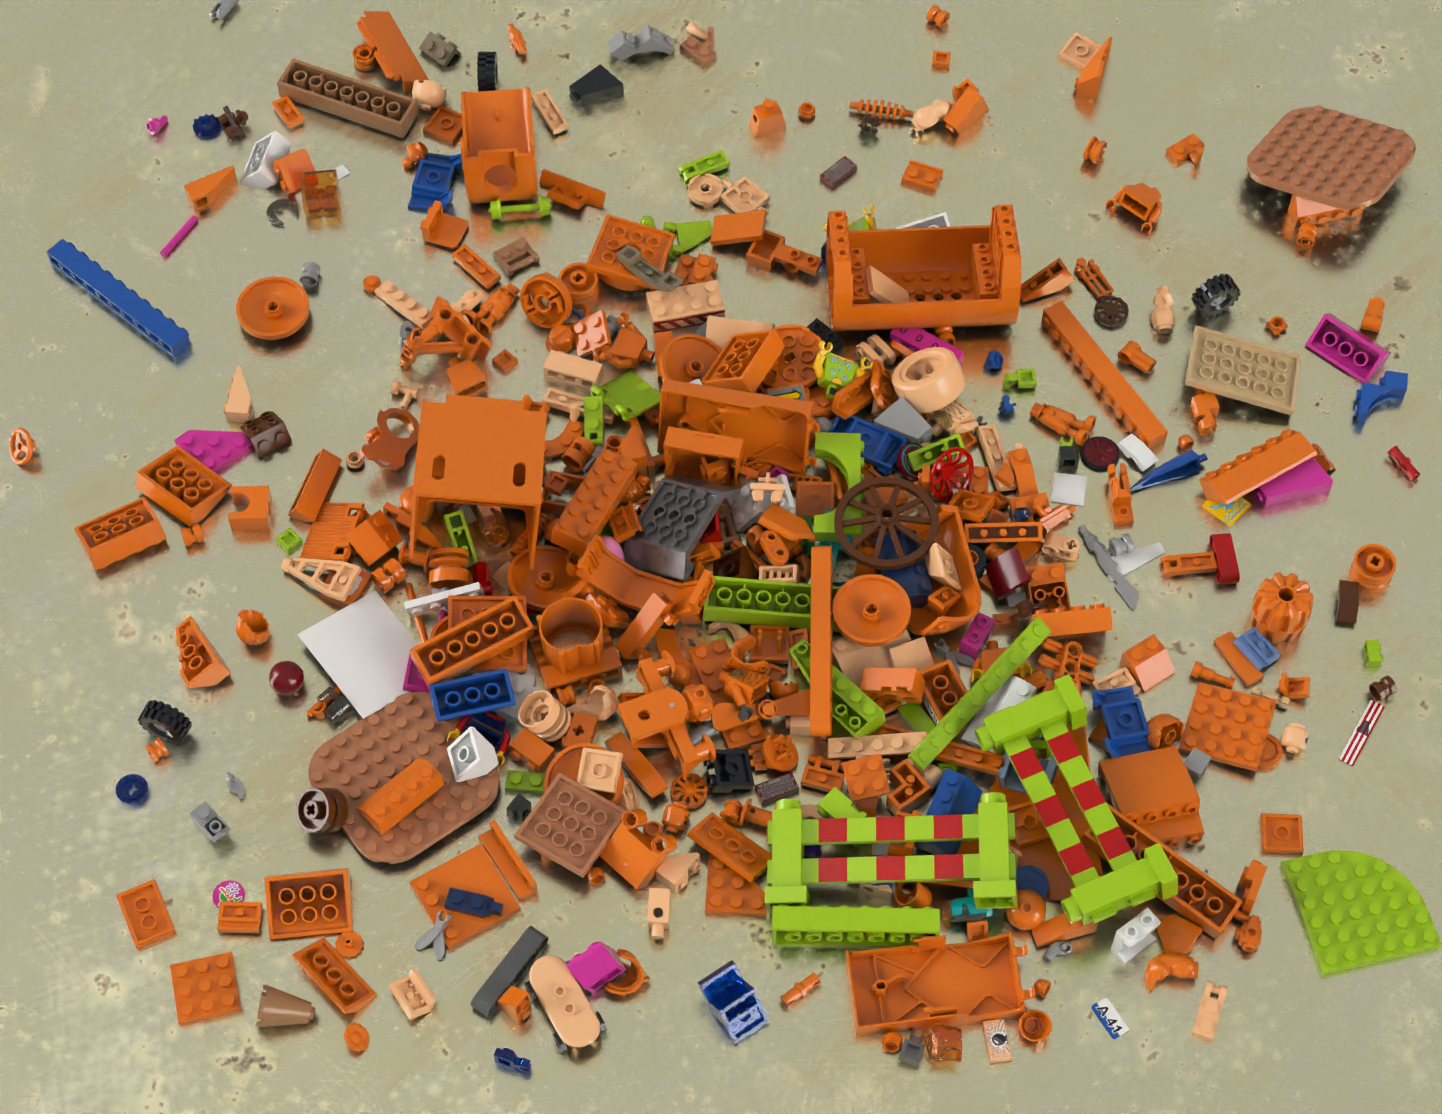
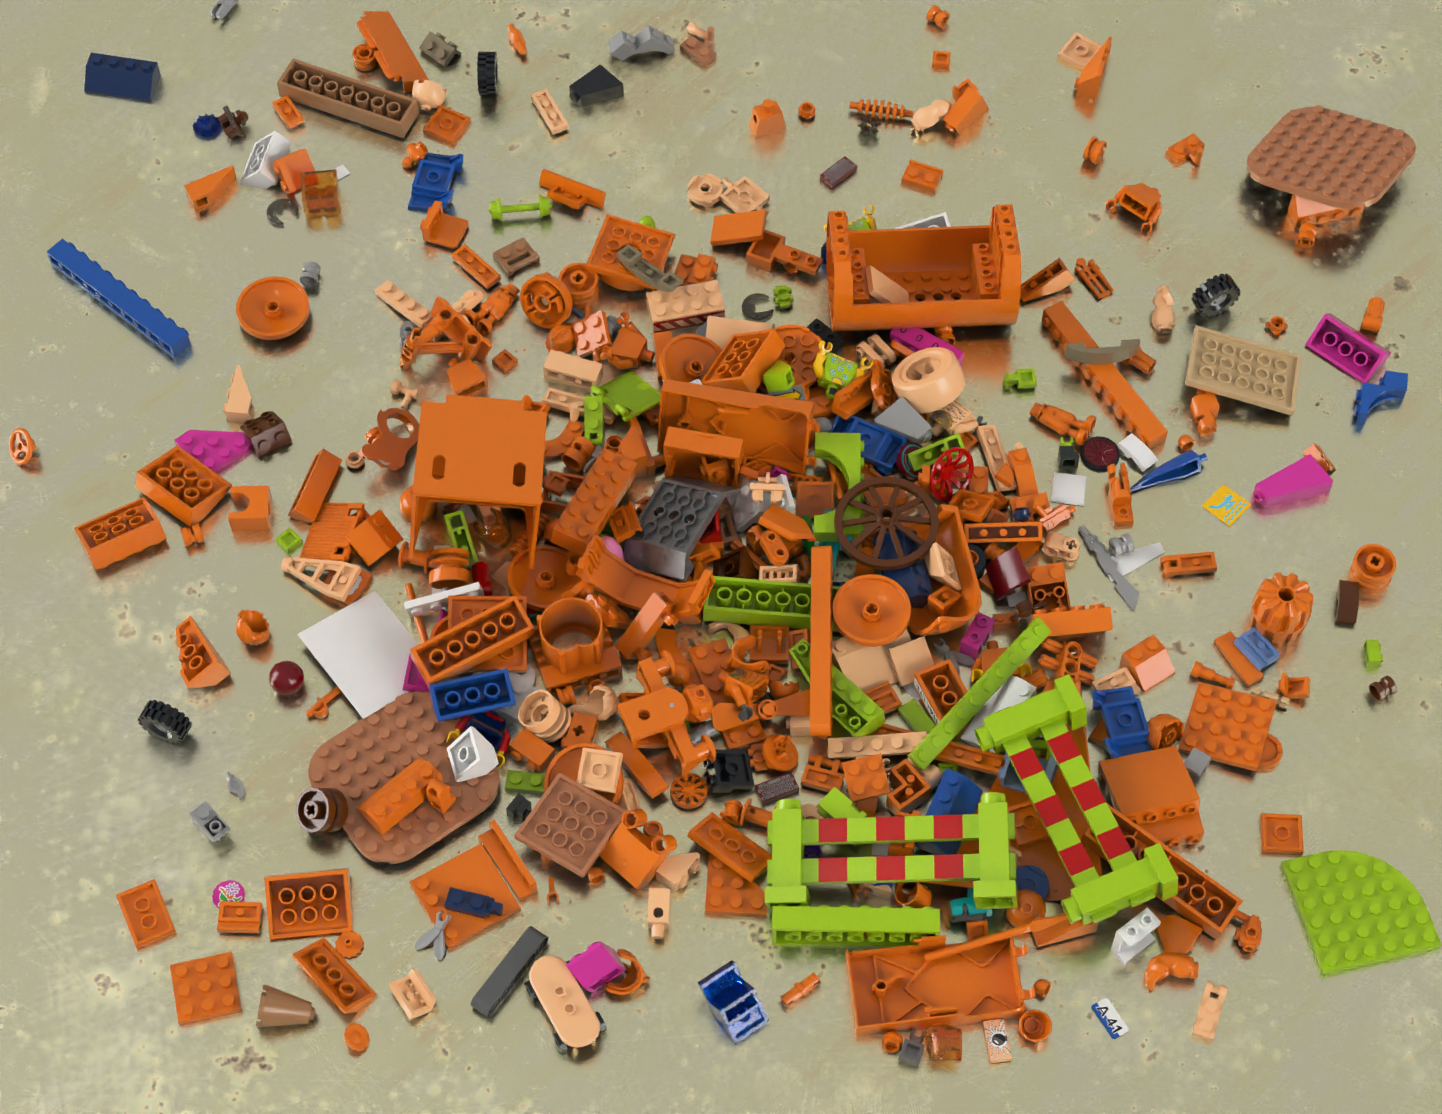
(121, 77): none -> dark blue slope
(126, 784): clear blue gear -> none
(155, 124): dark pink plate -> none
(156, 750): orange wheel -> none
(179, 235): dark pink bar -> none
(338, 709): clear smoke piece -> none
(371, 282): orange plate -> none
(395, 574): orange wheel -> none
(403, 524): orange slope -> none
(439, 795): none -> orange leg
(498, 145): orange piece -> none
(509, 1059): clear blue plate -> none
(515, 1004): orange slope -> none
(551, 890): none -> orange hand
(636, 490): orange hair -> none
(675, 817): orange head -> none
(688, 235): lime flag -> none
(704, 165): lime plate -> none
(748, 308): none -> clear smoke head
(779, 377): none -> lime slope
(783, 298): none -> lime piece
(857, 890): none -> orange hand
(893, 684): orange wedge -> none
(993, 360): blue plate -> none
(1007, 406): blue plate -> none
(1035, 926): none -> orange piece
(1057, 948): light grey arm -> none
(1104, 355): none -> dark tan slope
(1111, 310): reddish brown wheel -> none
(1225, 558): red beam -> none
(1250, 883): orange plate -> none
(1256, 467): orange slope -> none
(1294, 738): light nougat head -> none
(1361, 732): sticker -> none
(1403, 463): red pin -> none

